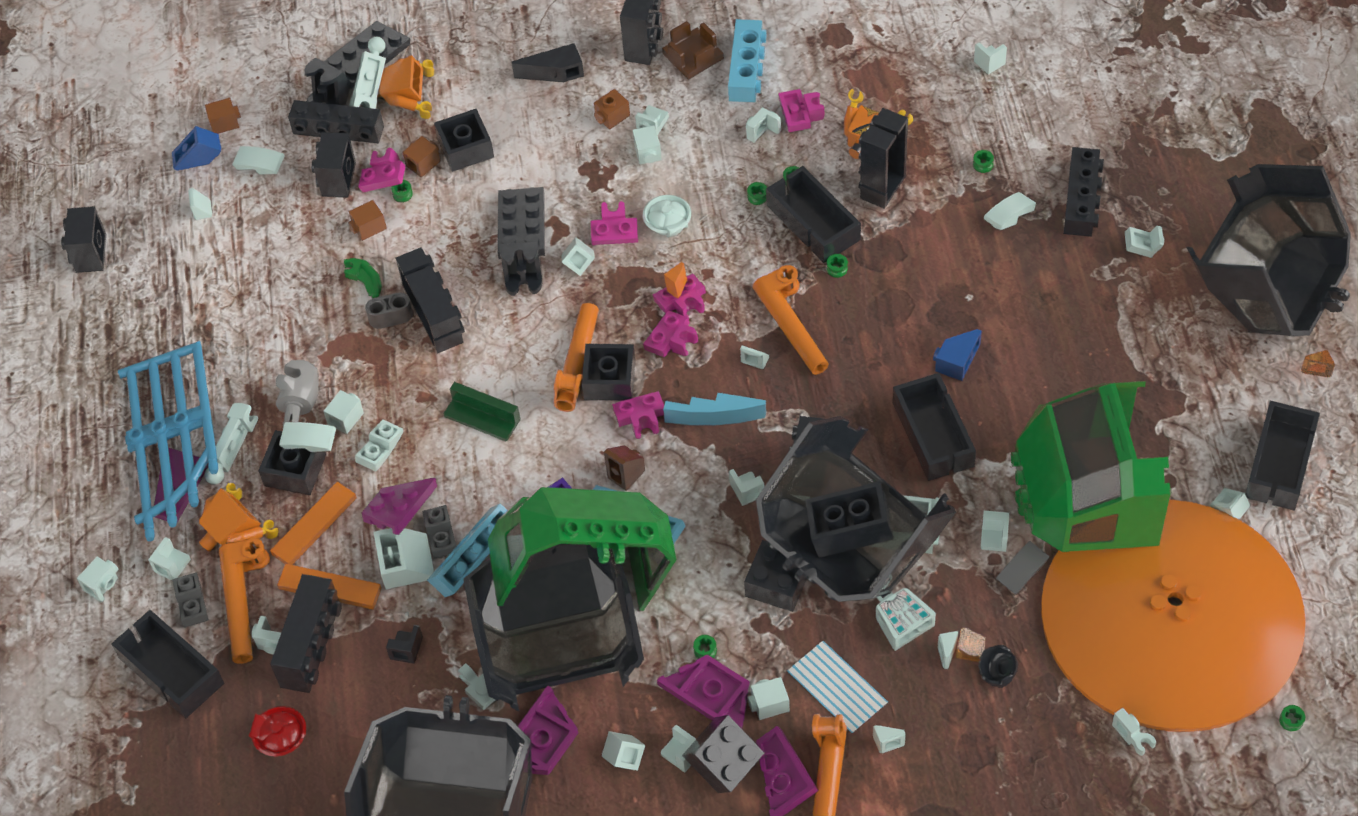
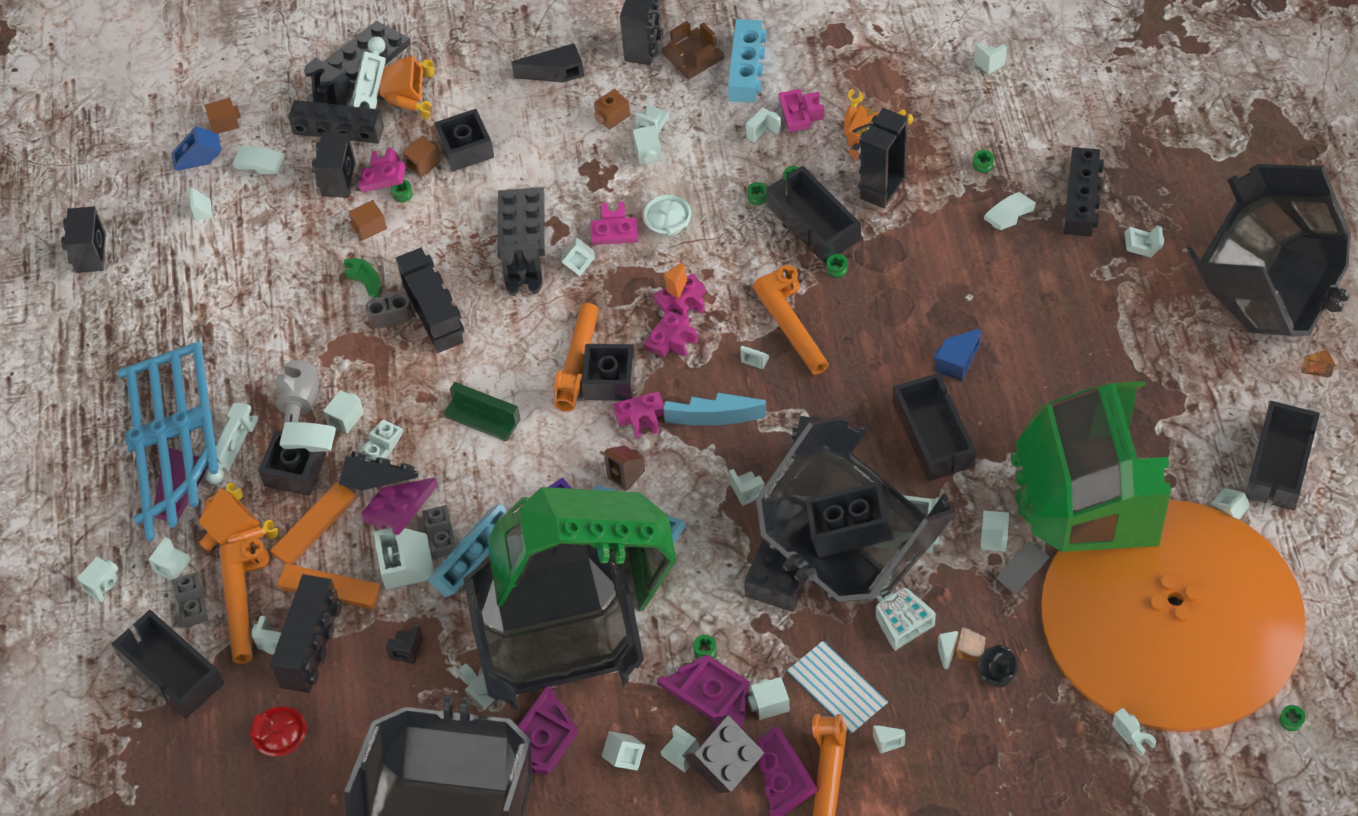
(366, 473): none -> black slope

